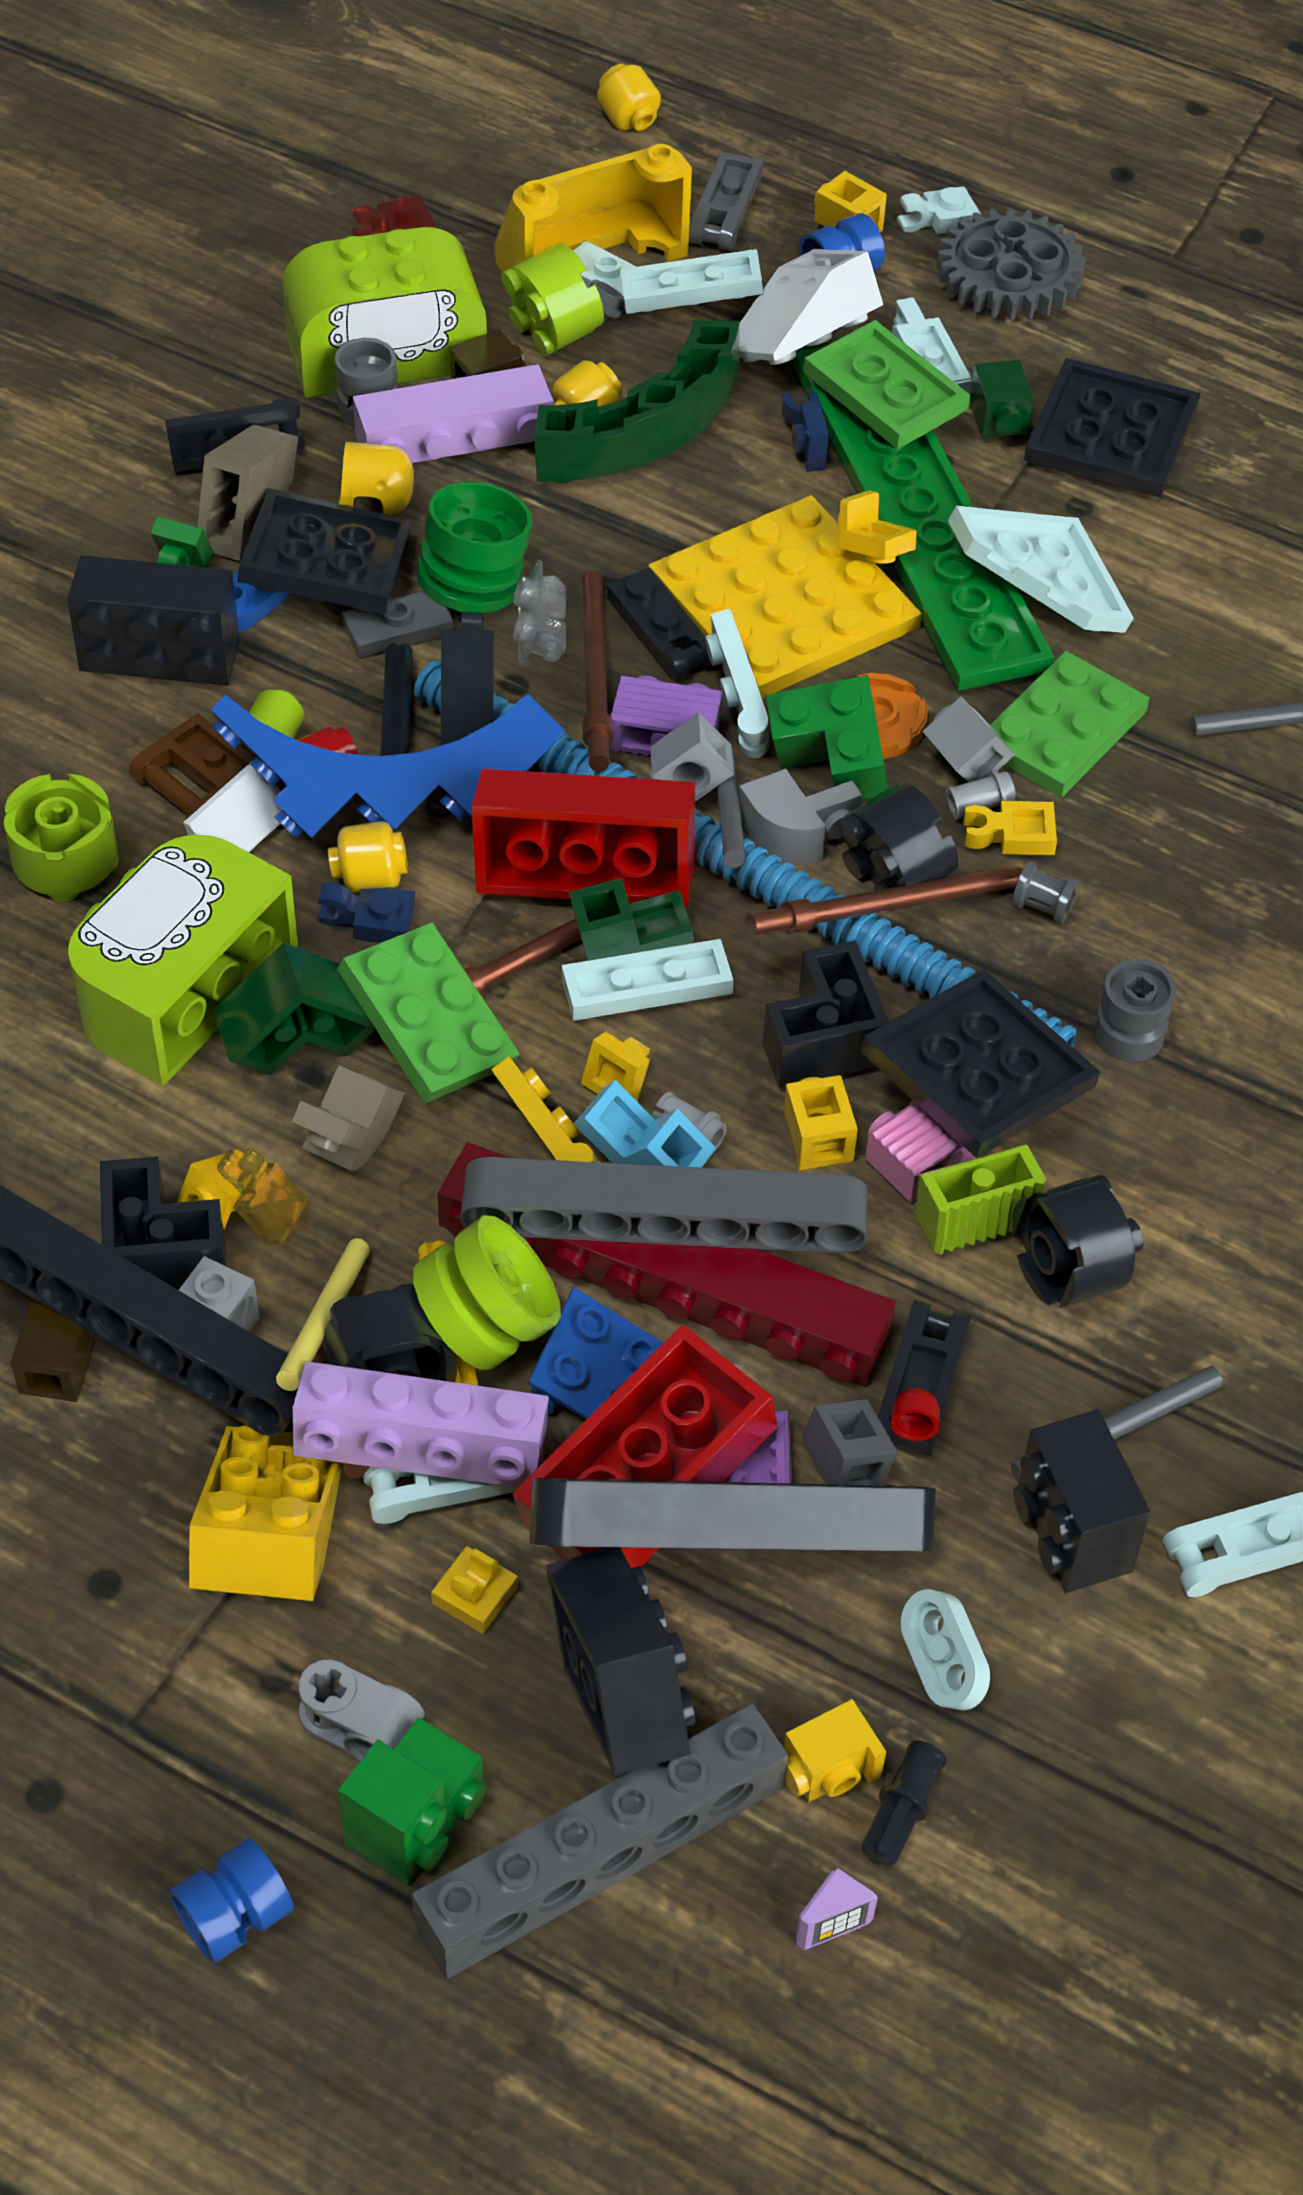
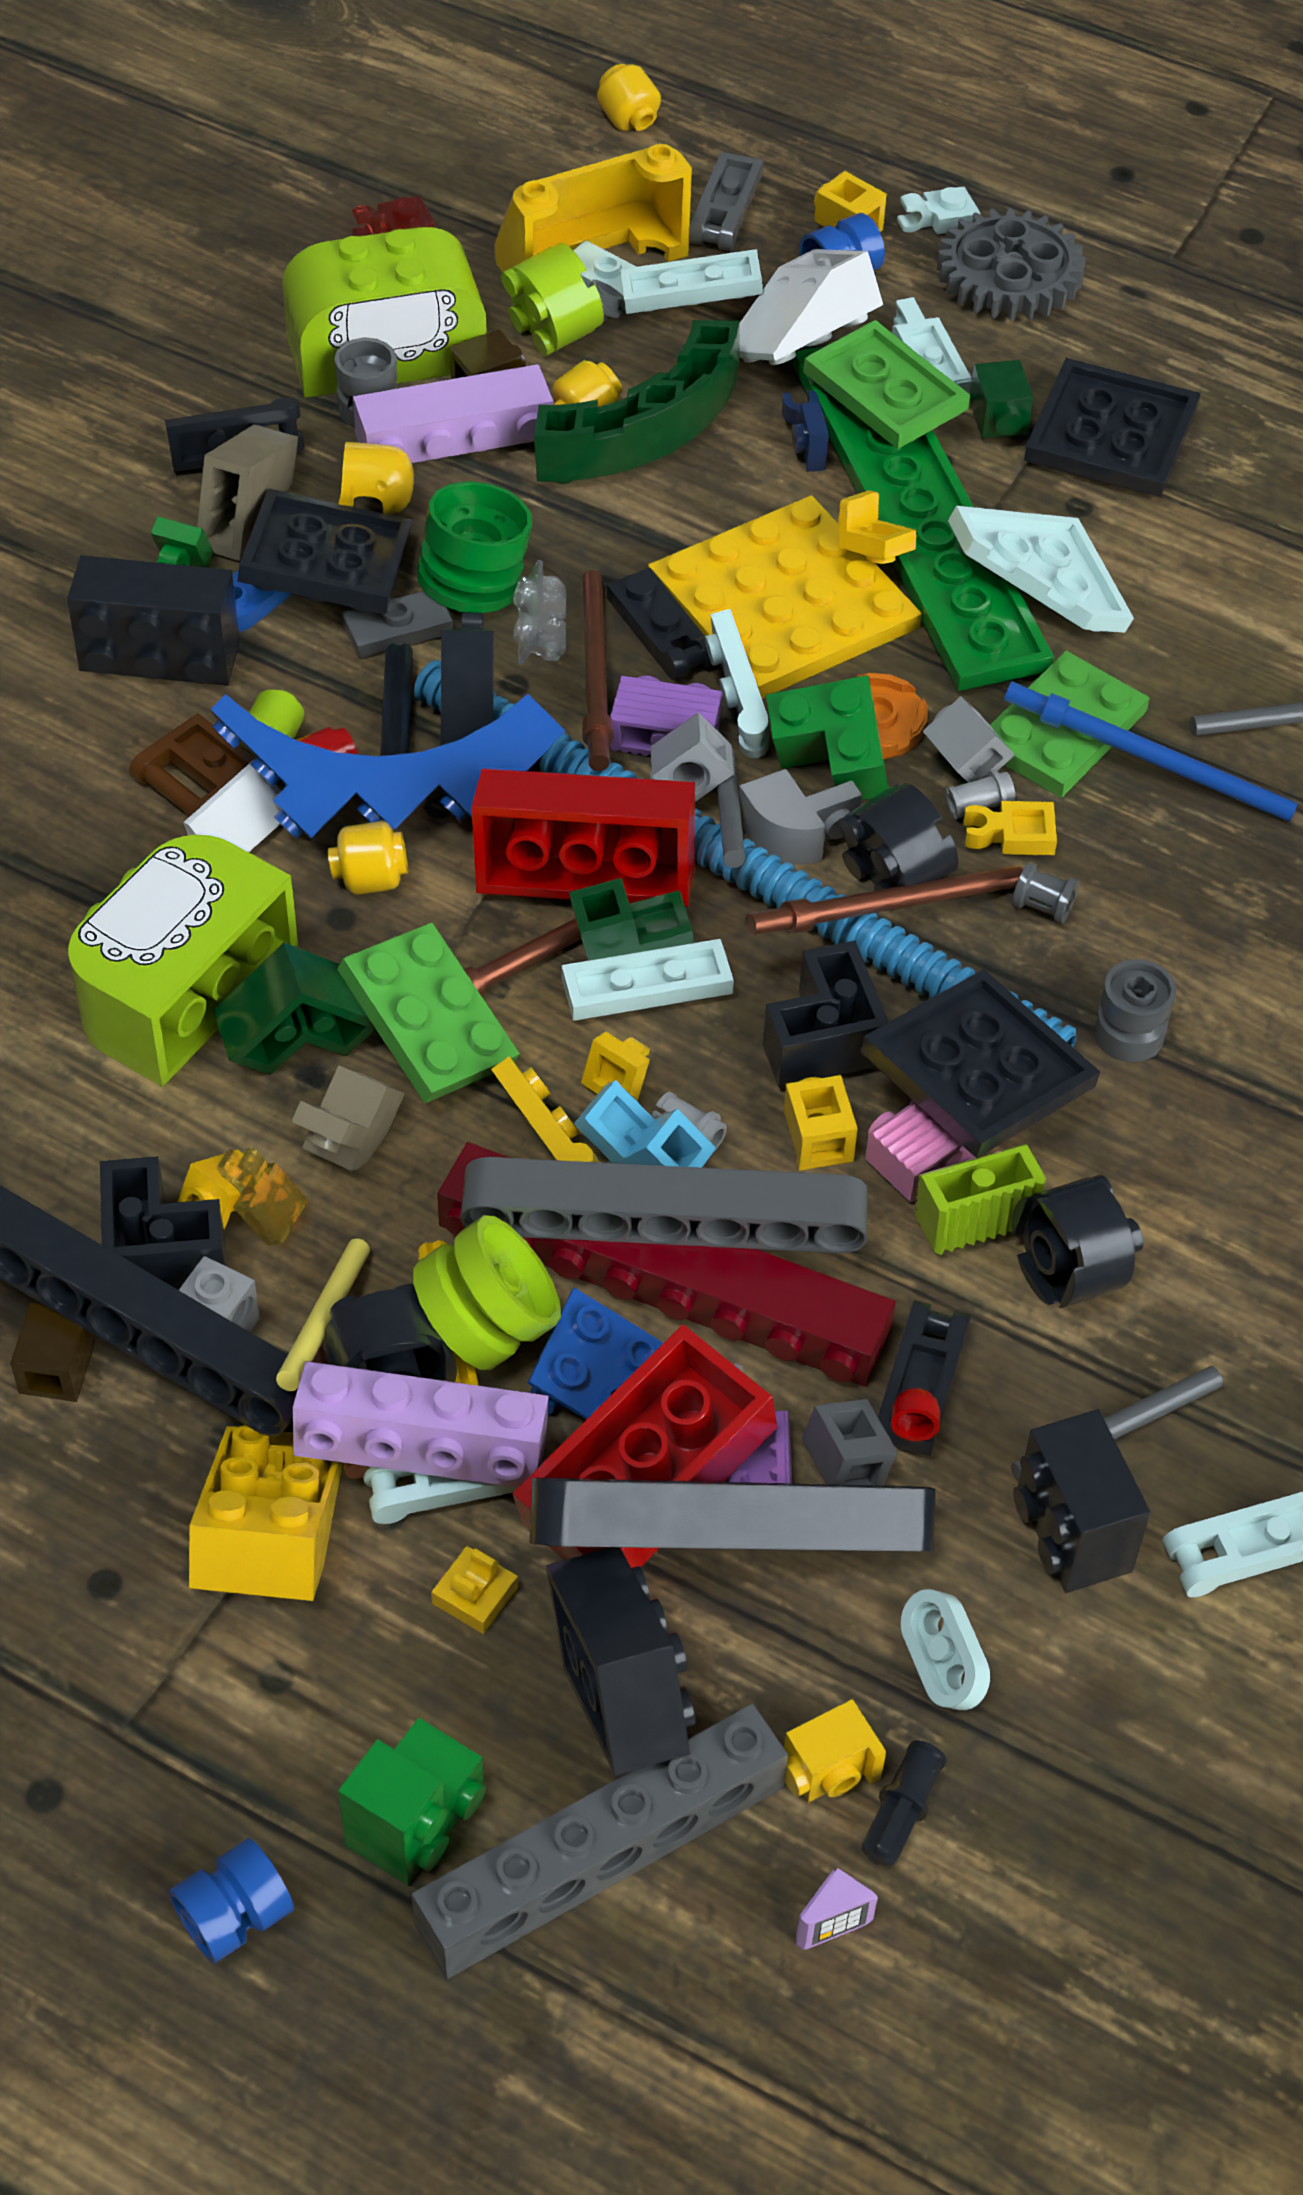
(60, 835): lime brick -> none
(355, 1710): light grey piece -> none
(374, 914): dark blue plate -> none
(1057, 712): none -> blue bar

